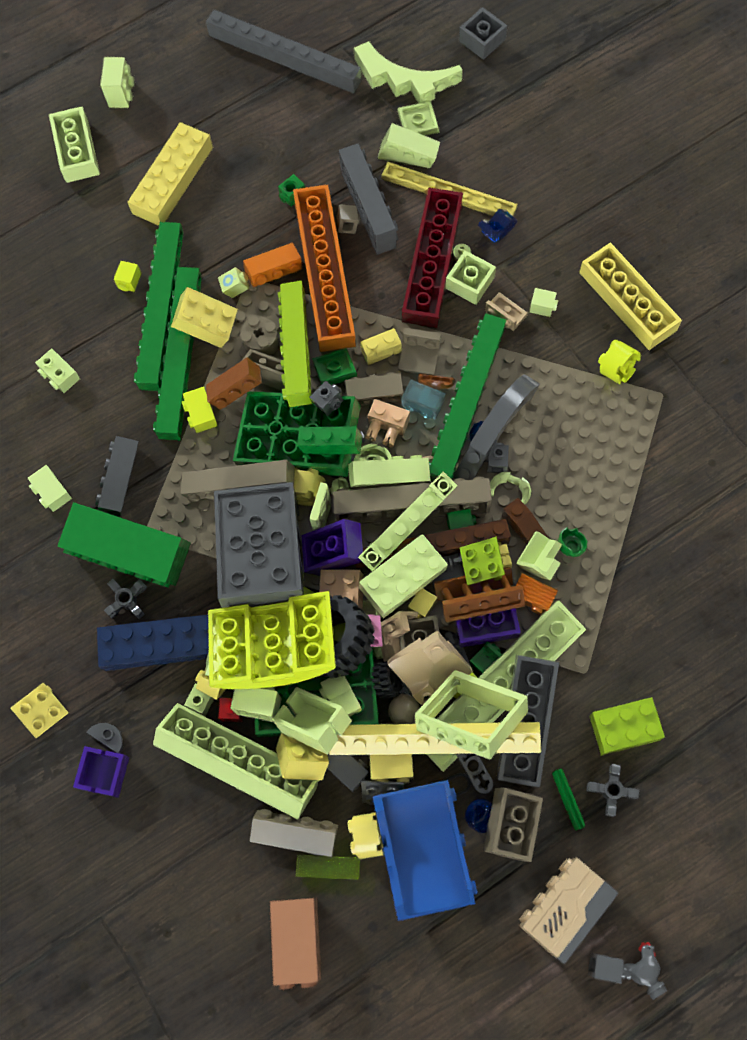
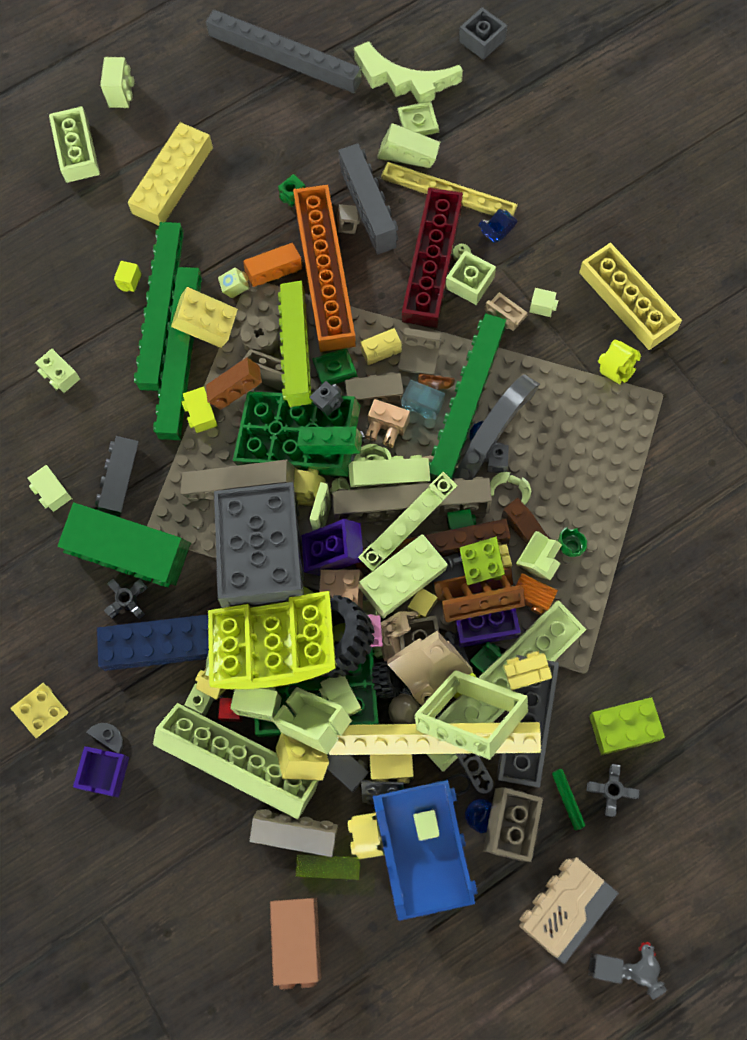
(426, 825): none -> yellowish green slope
(527, 671): none -> light yellow brick

